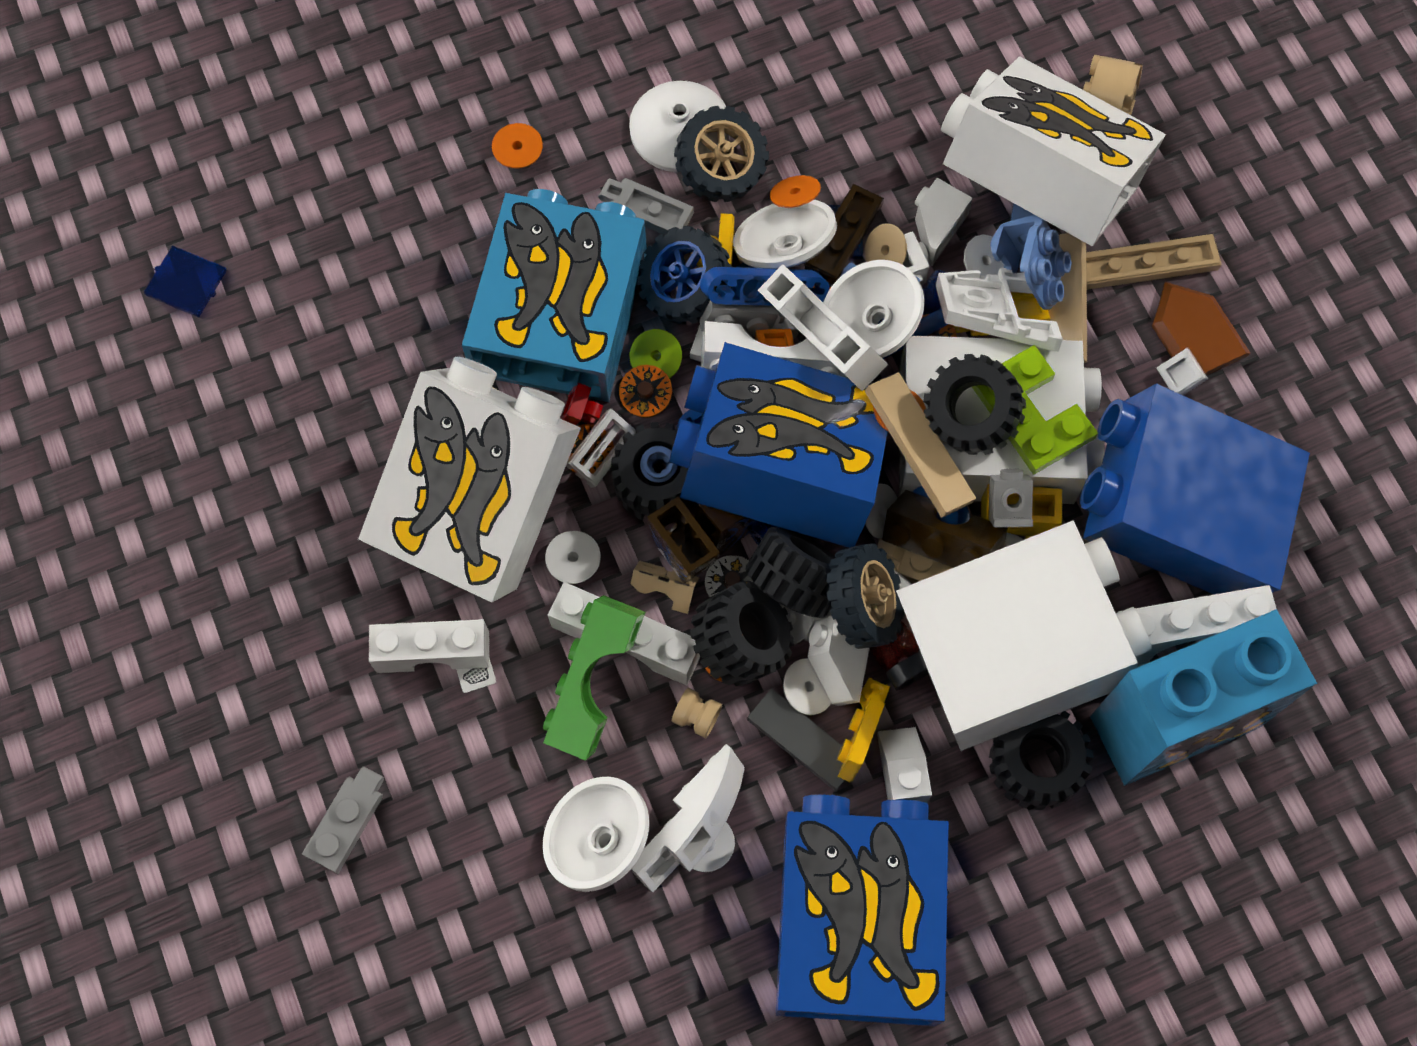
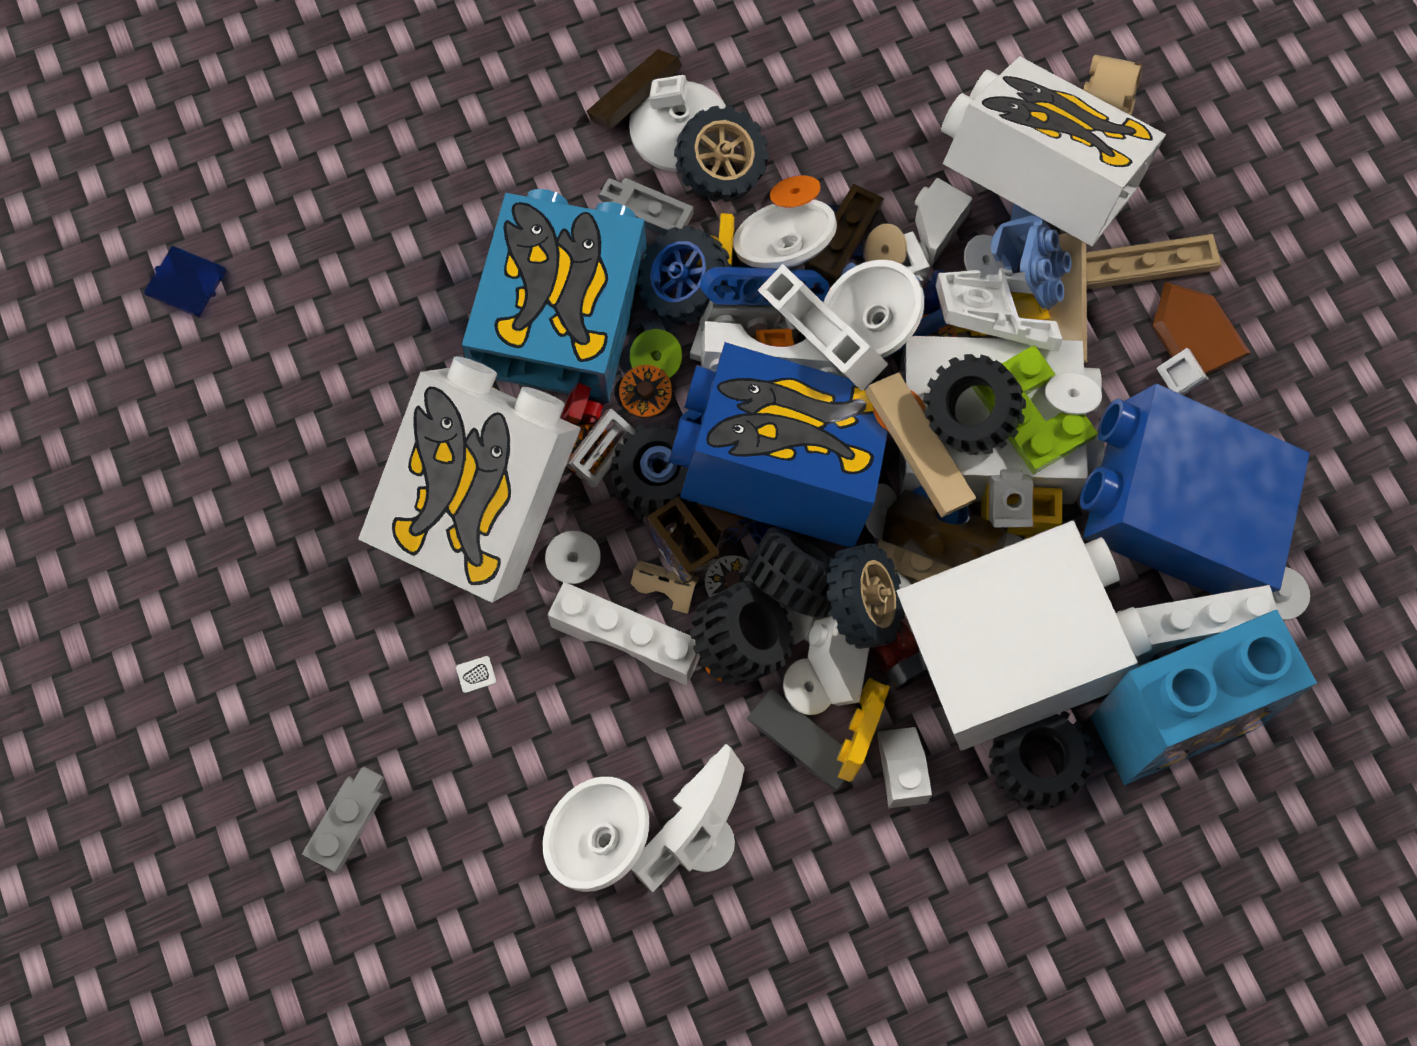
(404, 645): white arch -> none
(517, 145): orange piece -> none
(577, 720): bright green arch -> none
(633, 89): none -> dark brown tile
(668, 92): none -> white tile
(692, 711): tan wheel -> none
(863, 914): brick -> none
(1073, 393): none -> white piece
(1293, 596): none -> white piece

